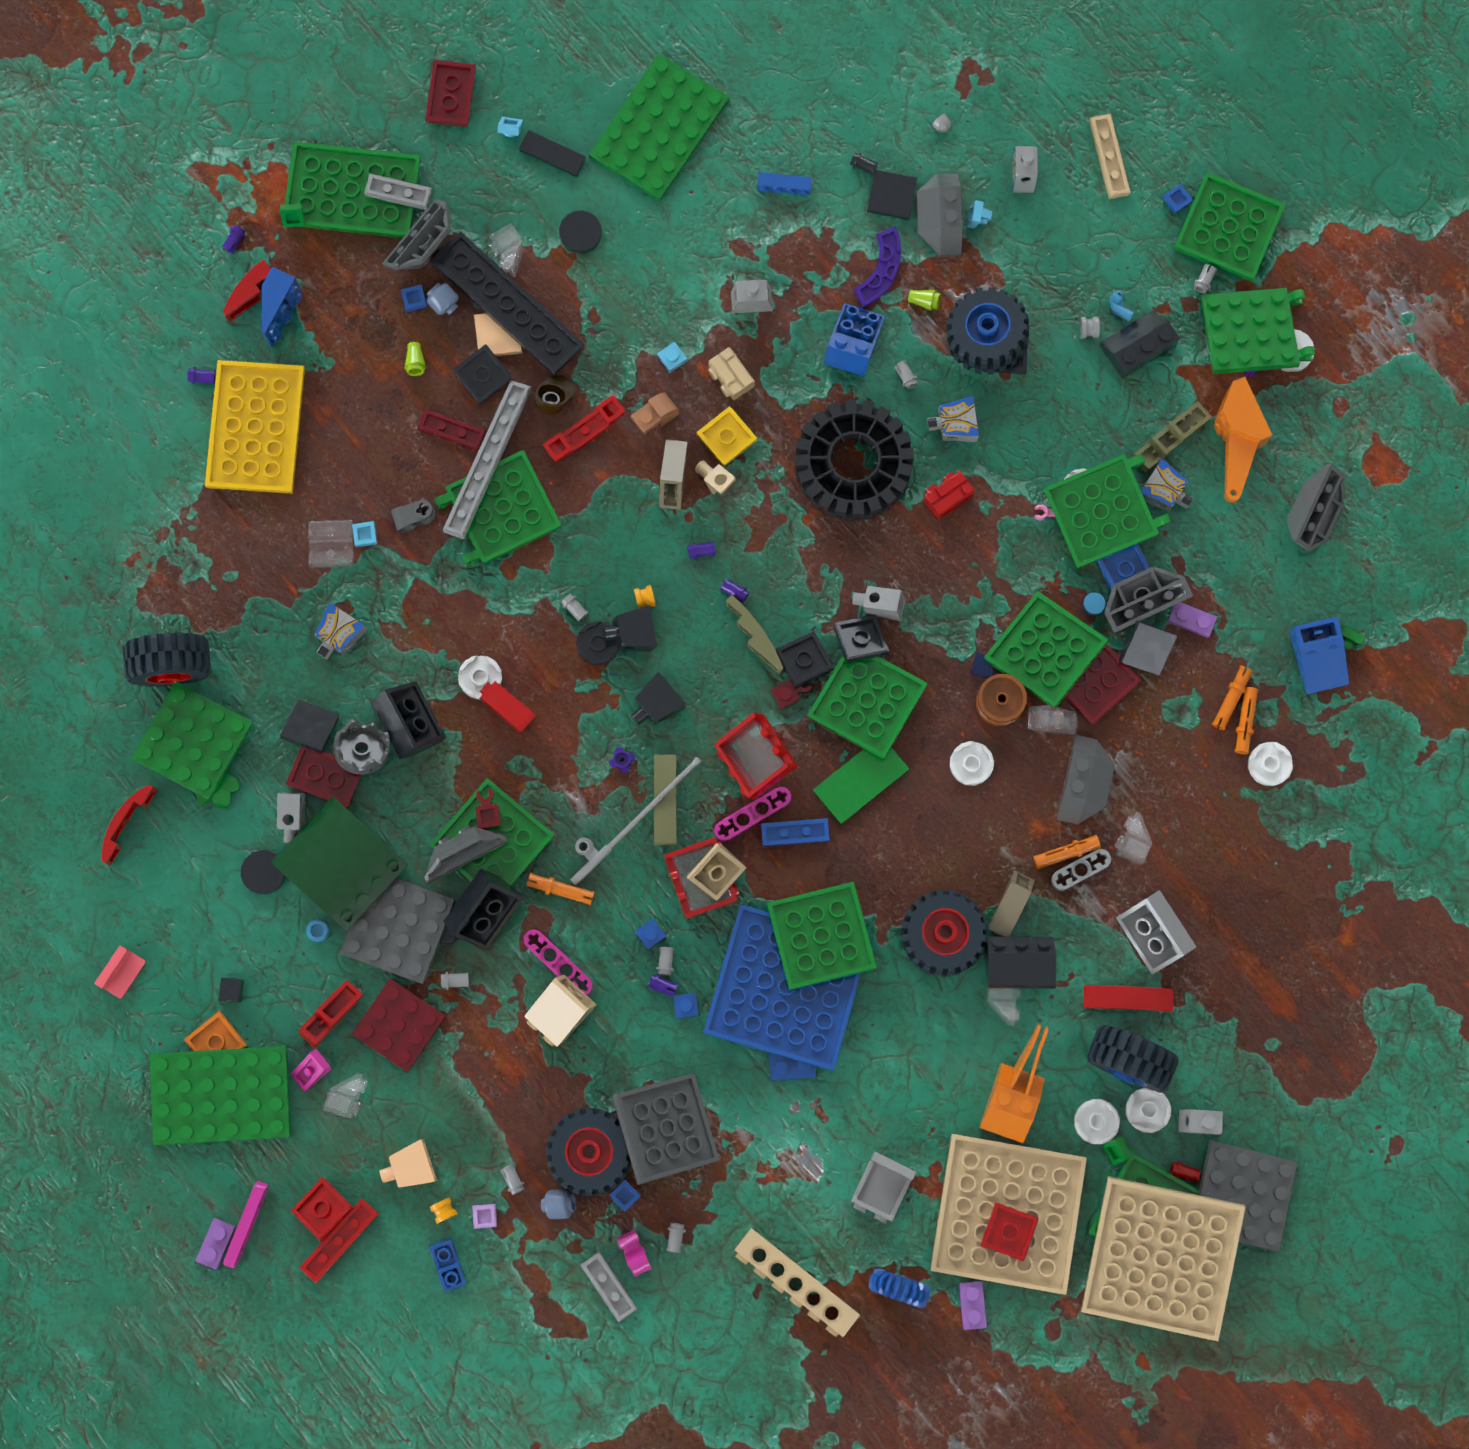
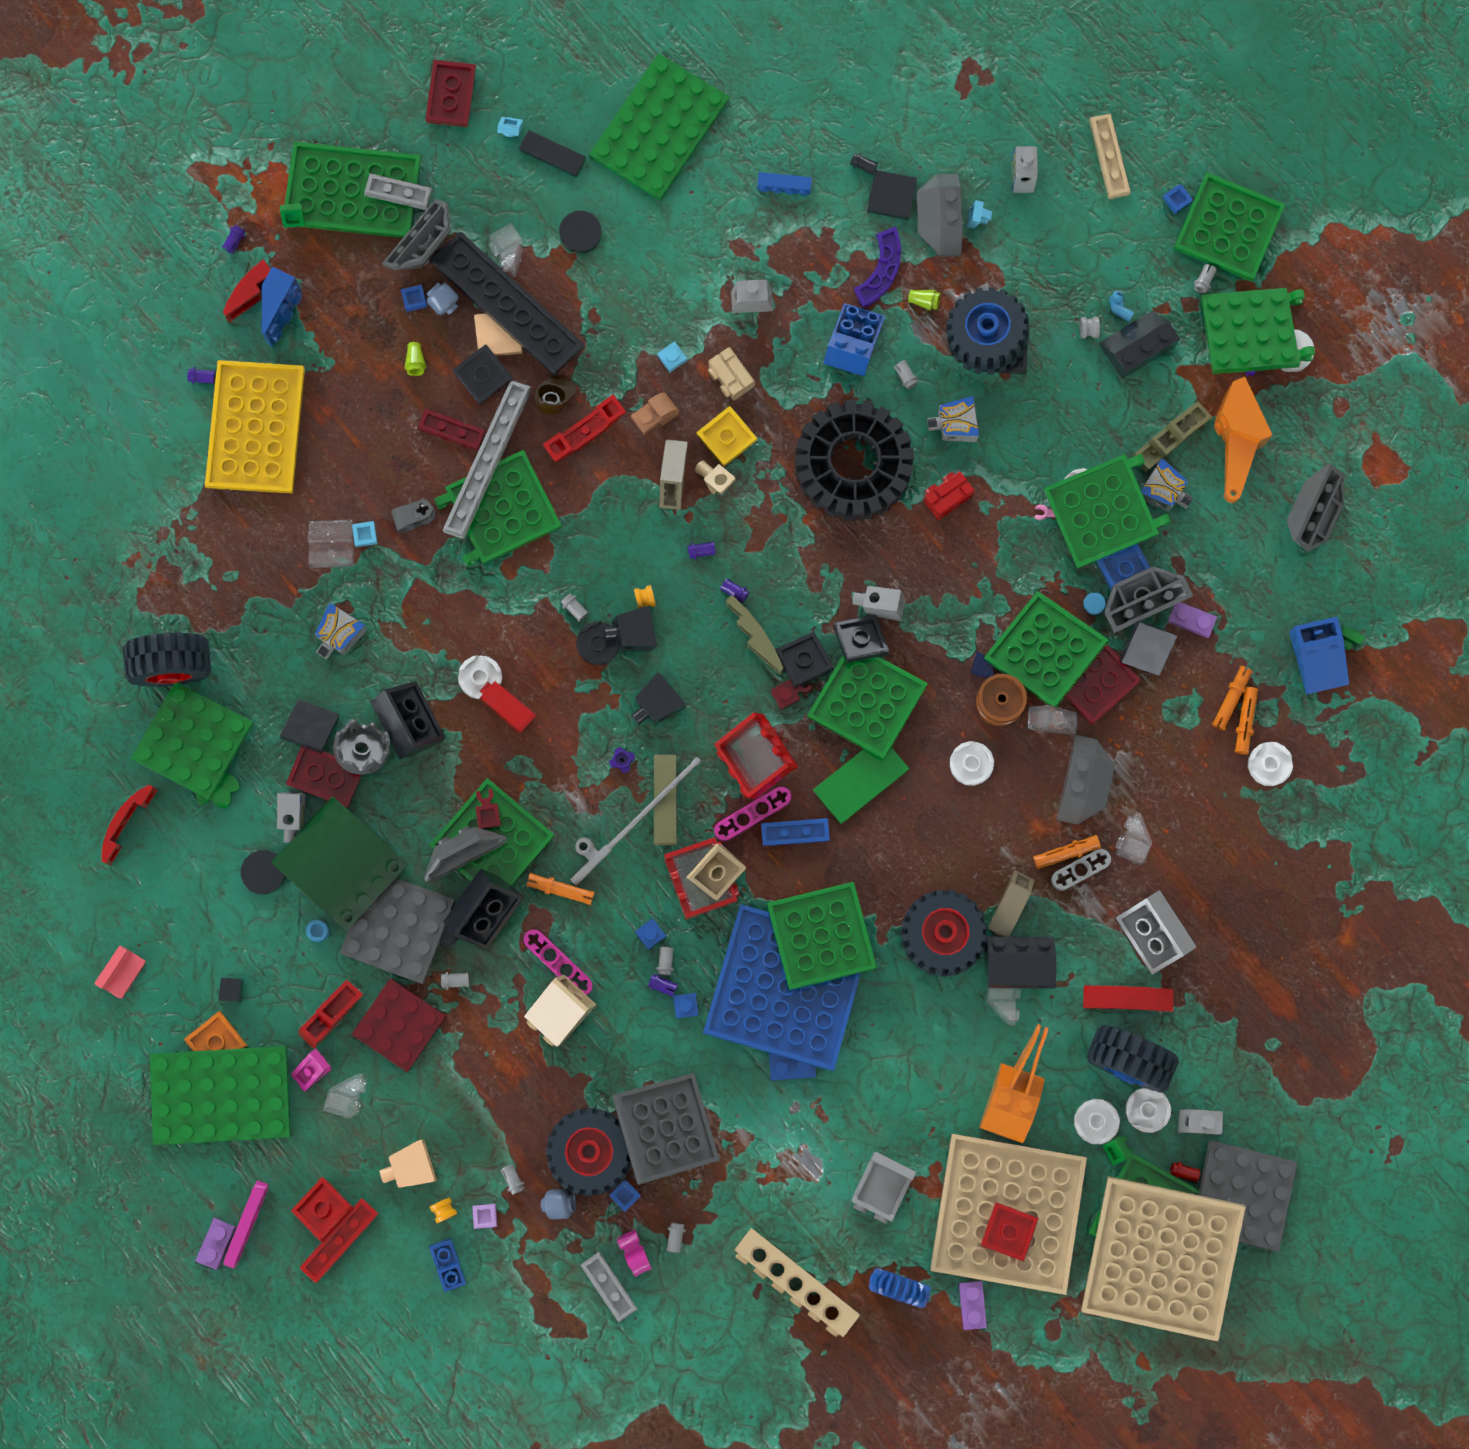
(942, 123): light grey hinge -> none

